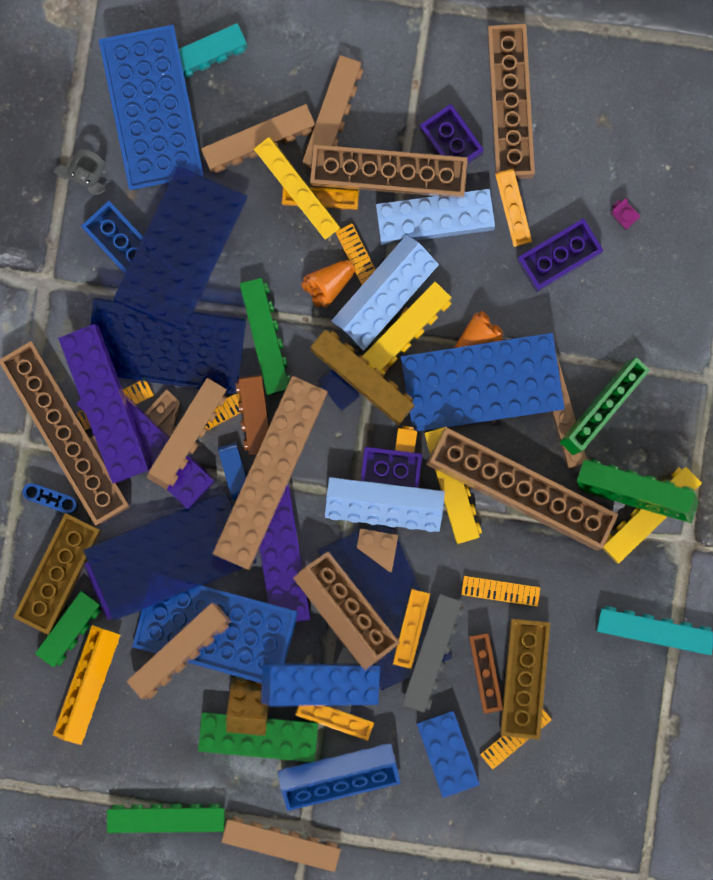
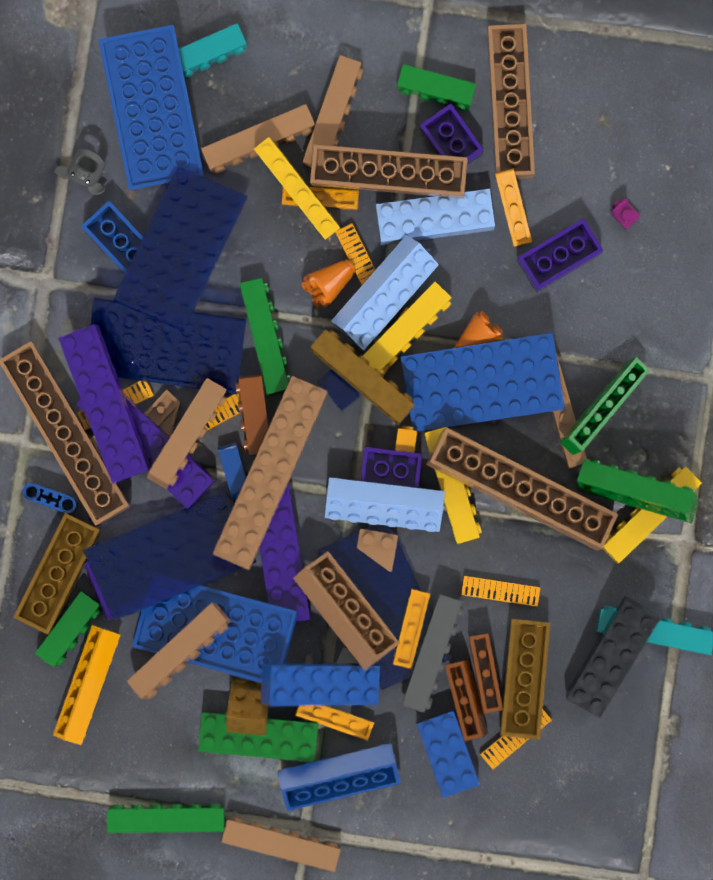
(436, 87): none -> green brick
(466, 699): none -> dark orange brick
(612, 656): none -> black brick

